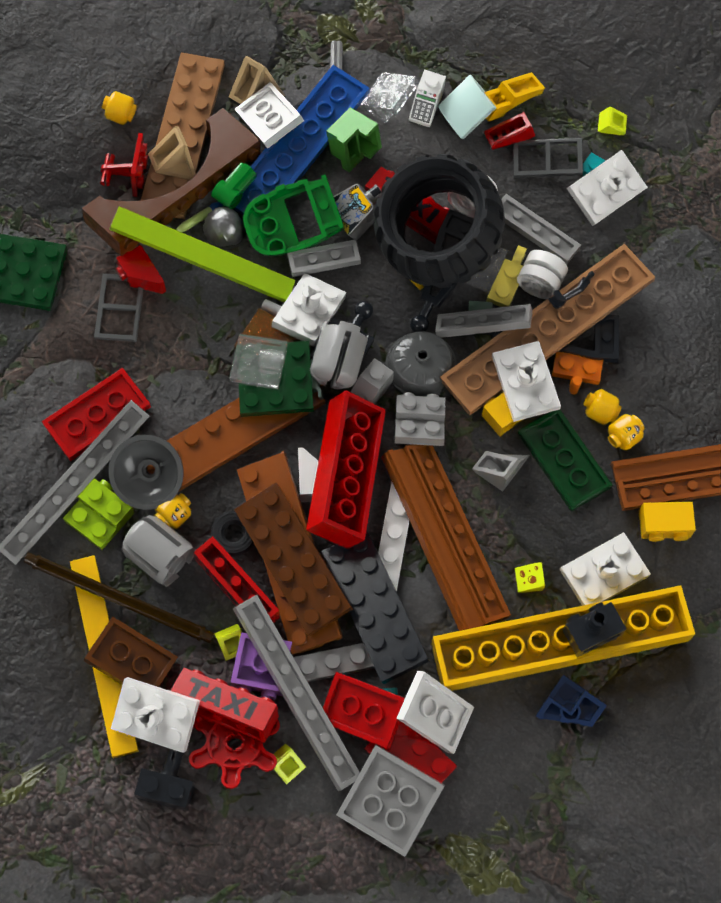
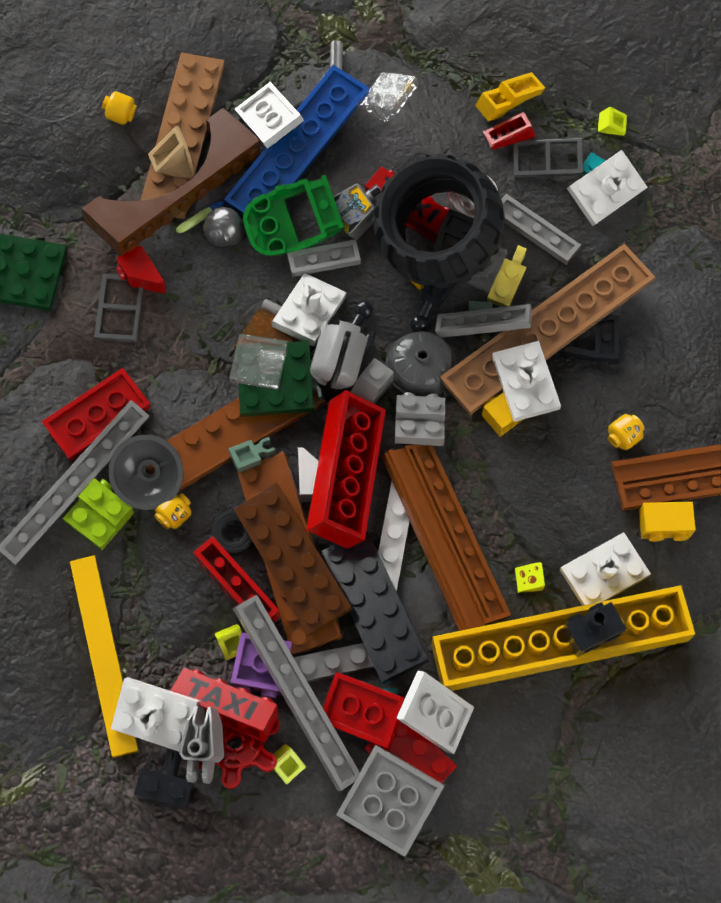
(118, 597): dark brown piece -> none
(127, 653): reddish brown plate -> none
(132, 170): red plate -> none
(157, 549): light grey cylinder -> none
(202, 254): lime tile -> none
(202, 743): none -> light grey hinge
(230, 191): green piece -> none
(248, 455): none -> sand green plate
(251, 79): tan slope -> none
(352, 138): bright green plate -> none
(427, 98): white slope -> none
(466, 107): light aqua slope -> none
(499, 468): light grey slope -> none
(542, 274): white wheel -> none
(559, 300): black piece -> none
(564, 459): dark green tile -> none
(571, 704): dark blue slope -> none
(577, 370): orange plate -> none
(602, 407): yellow head -> none

